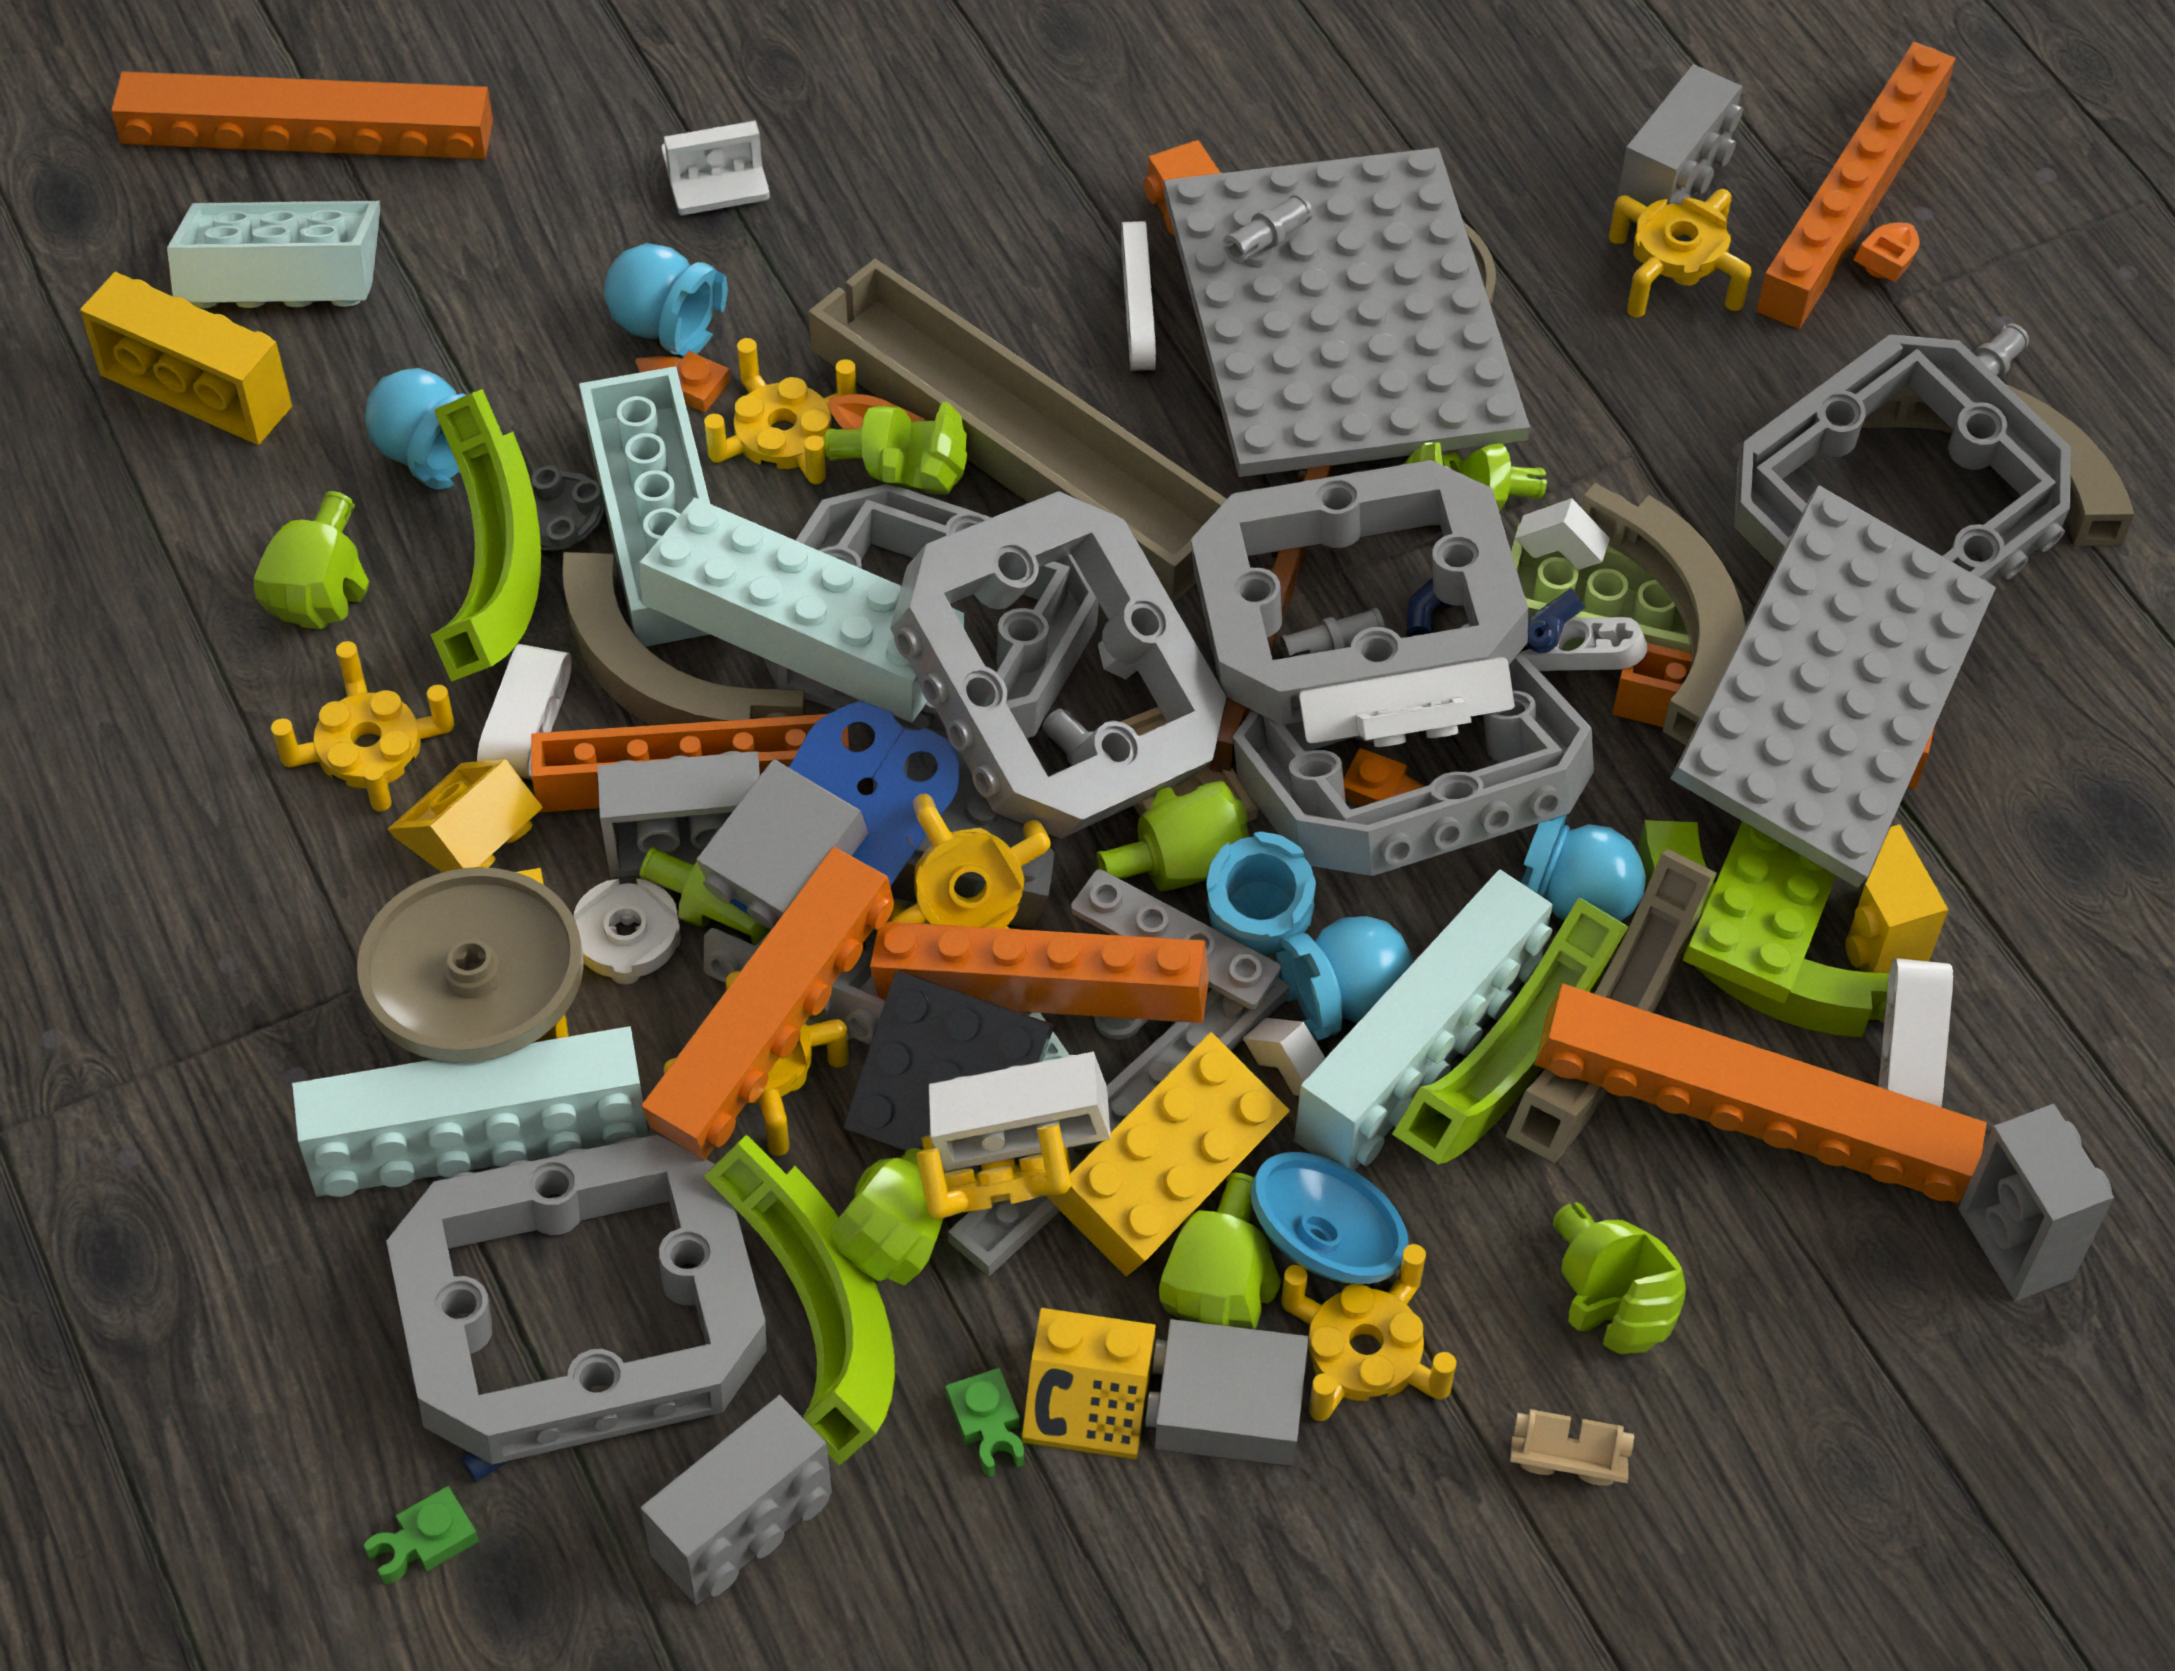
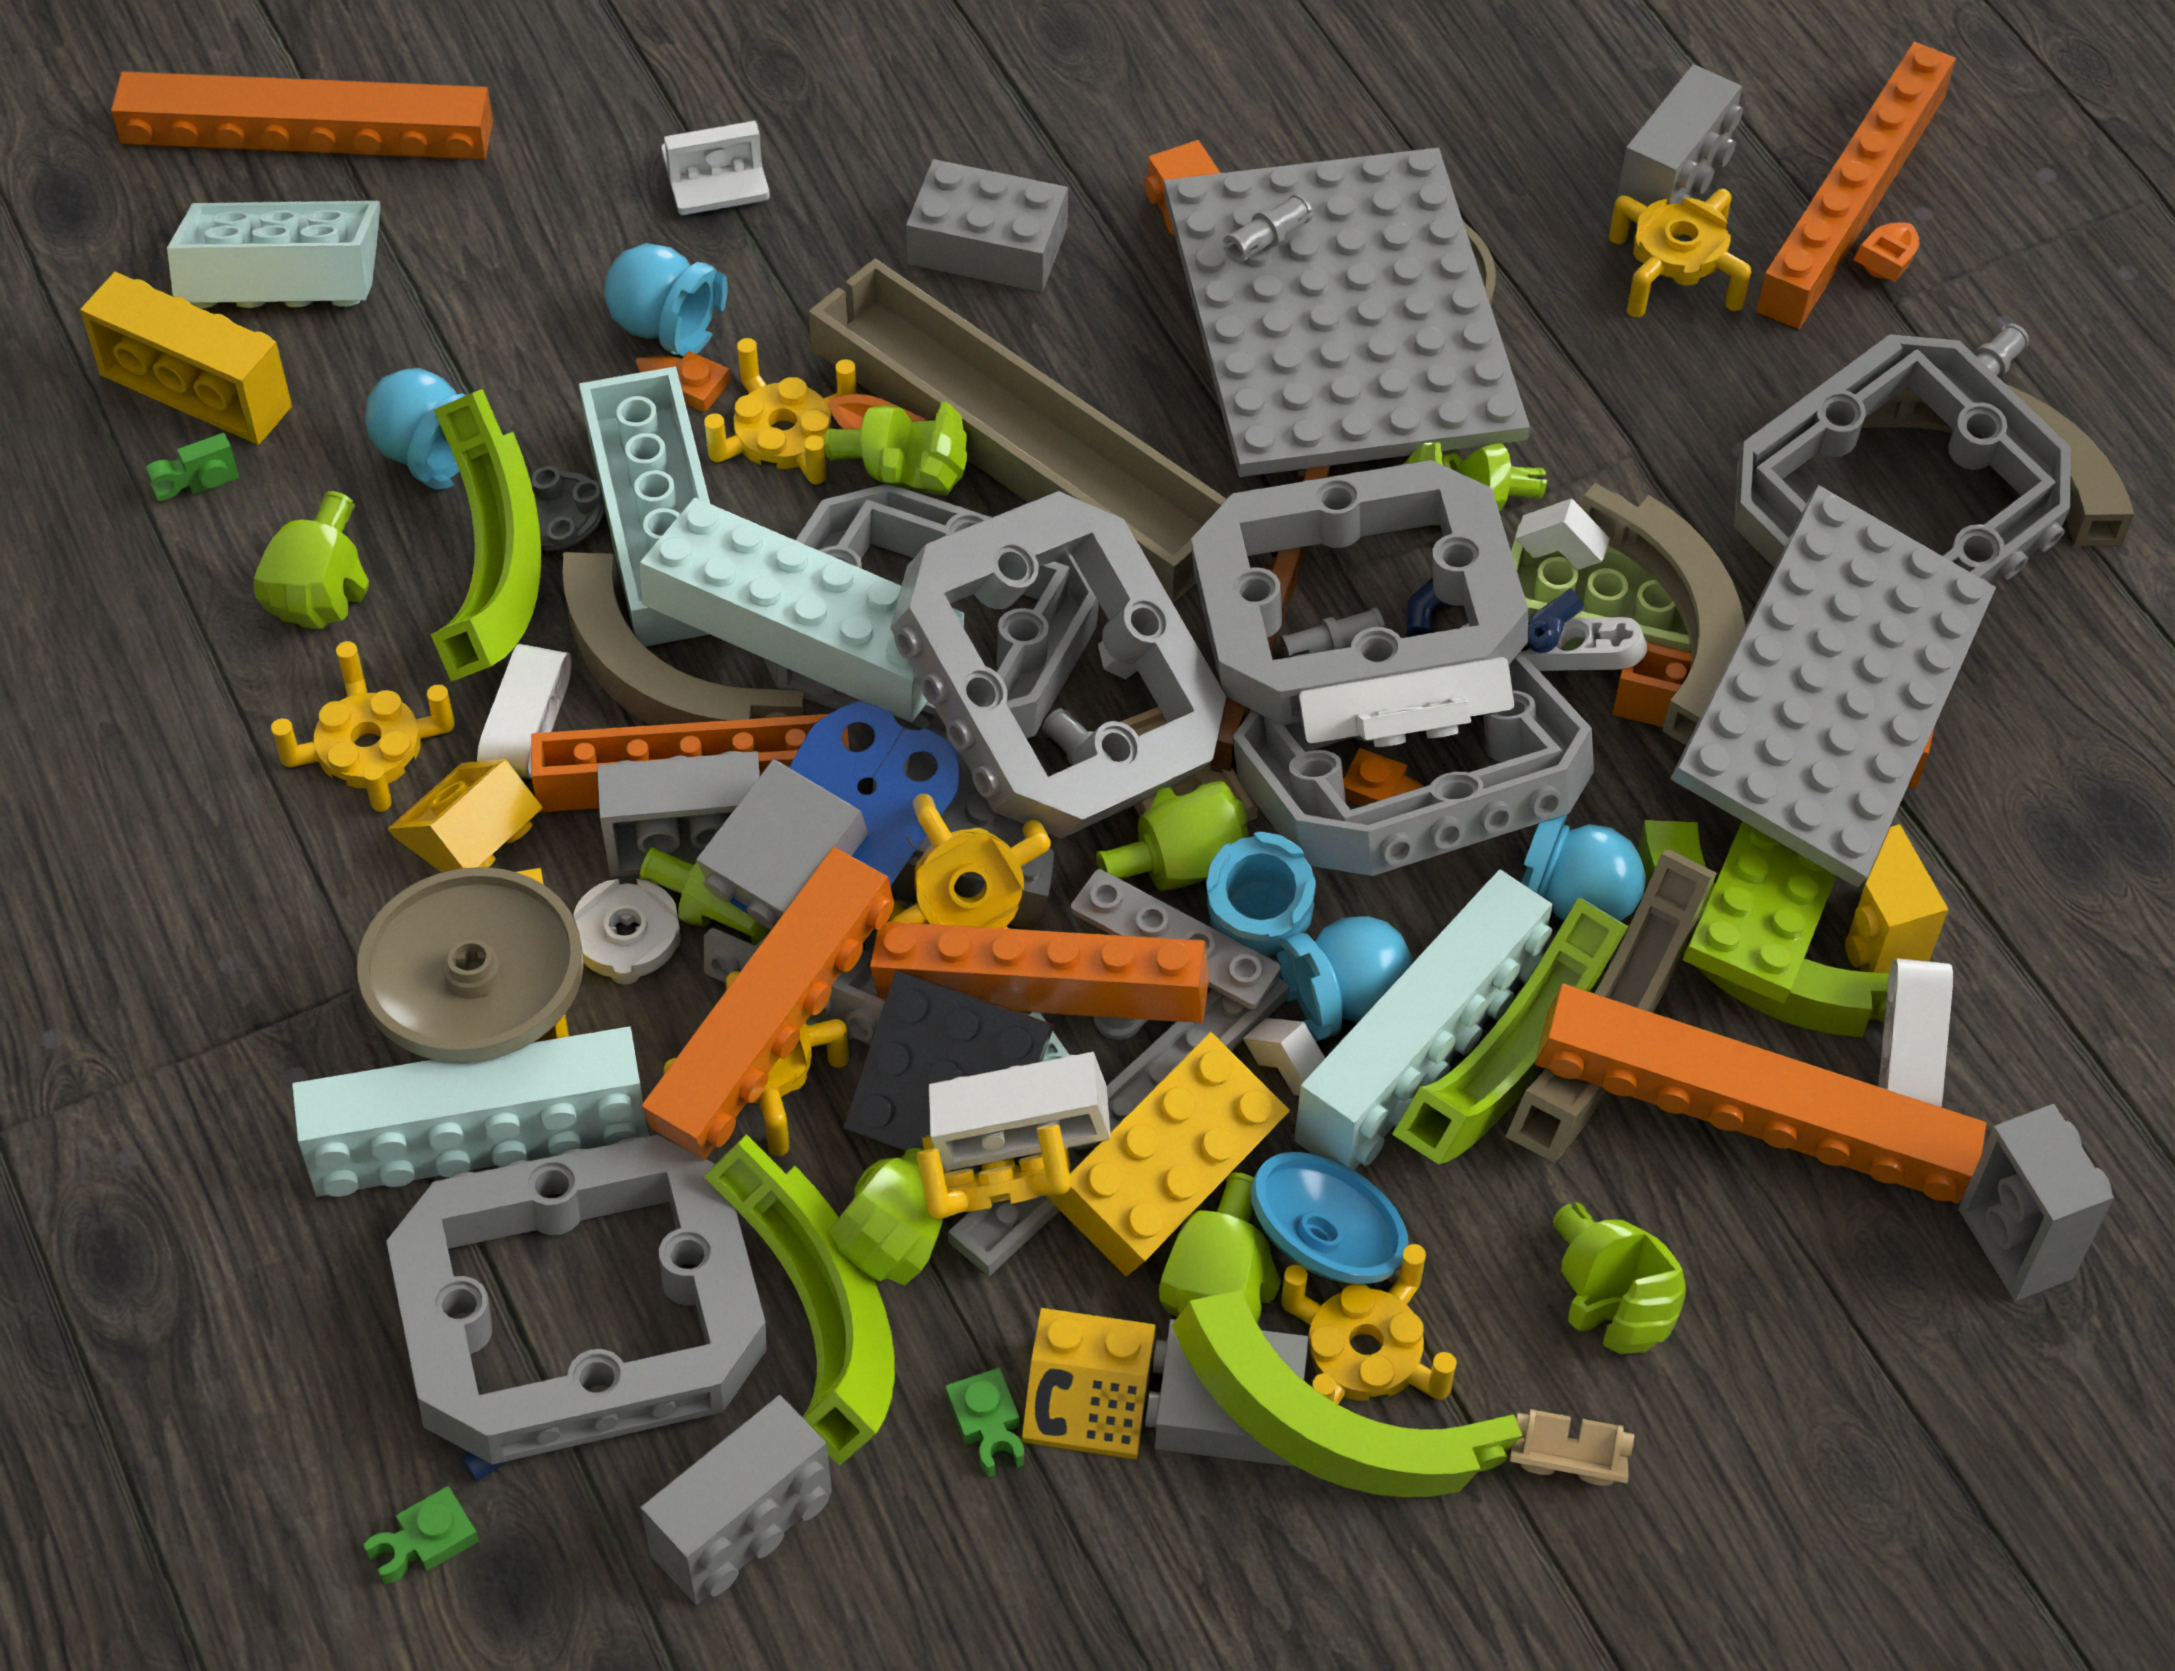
(199, 467): none -> bright green plate
(987, 225): none -> light grey brick
(1138, 296): white beam -> none
(1313, 1431): none -> lime arch

